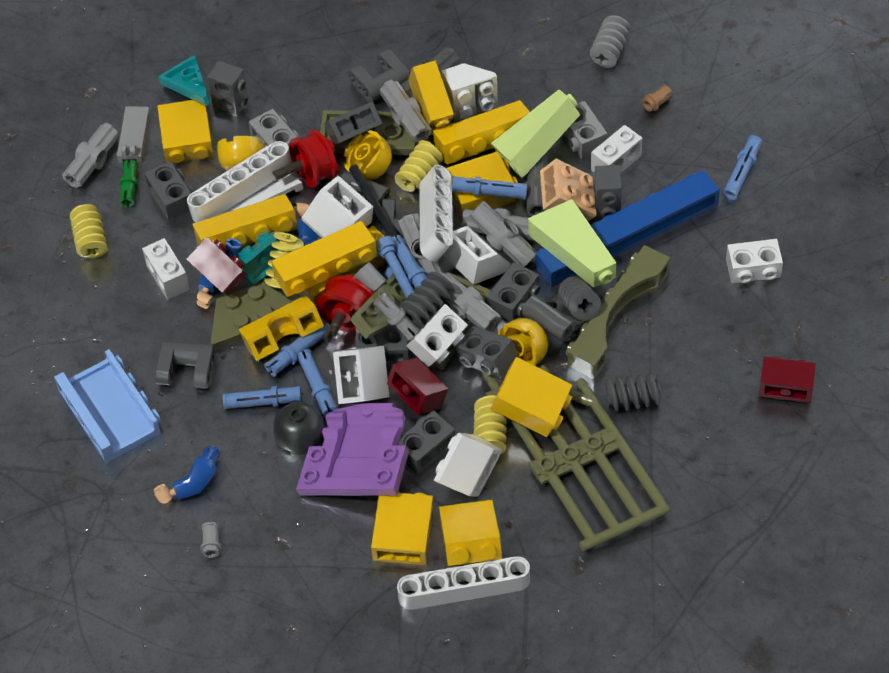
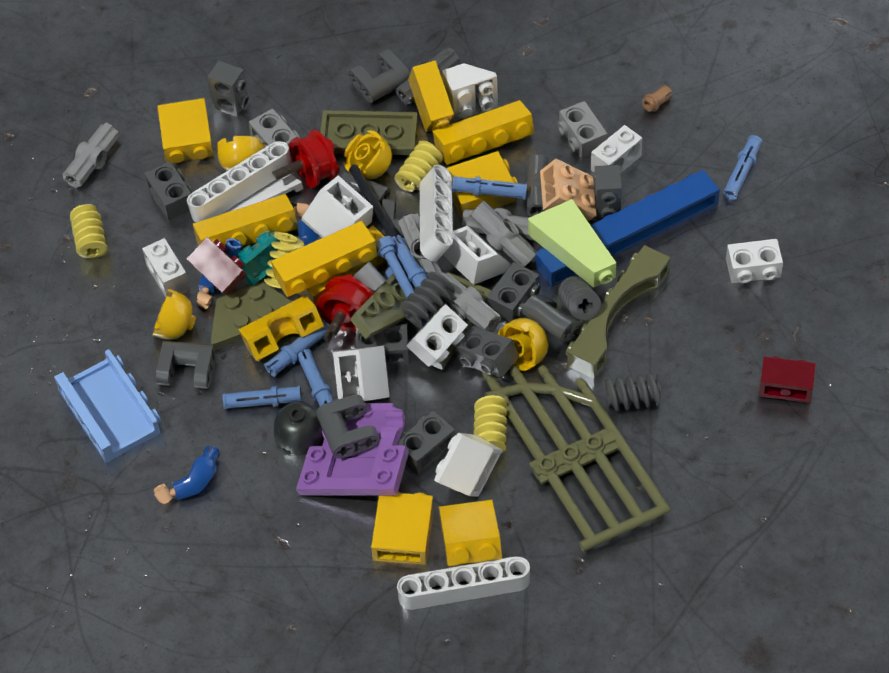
(128, 183): green pin -> none
(133, 133): light grey hinge -> none
(174, 316): none -> yellow cylinder
(186, 80): teal wing -> none
(211, 545): light grey pin -> none
(340, 440): none -> dark grey connector
(352, 123): dark grey brick -> none
(396, 316): light grey pin -> none
(405, 111): light grey piece -> none
(417, 386): dark red brick -> none
(532, 397): yellow brick -> none
(536, 132): yellowish green slope -> none
(610, 41): light grey piece -> none

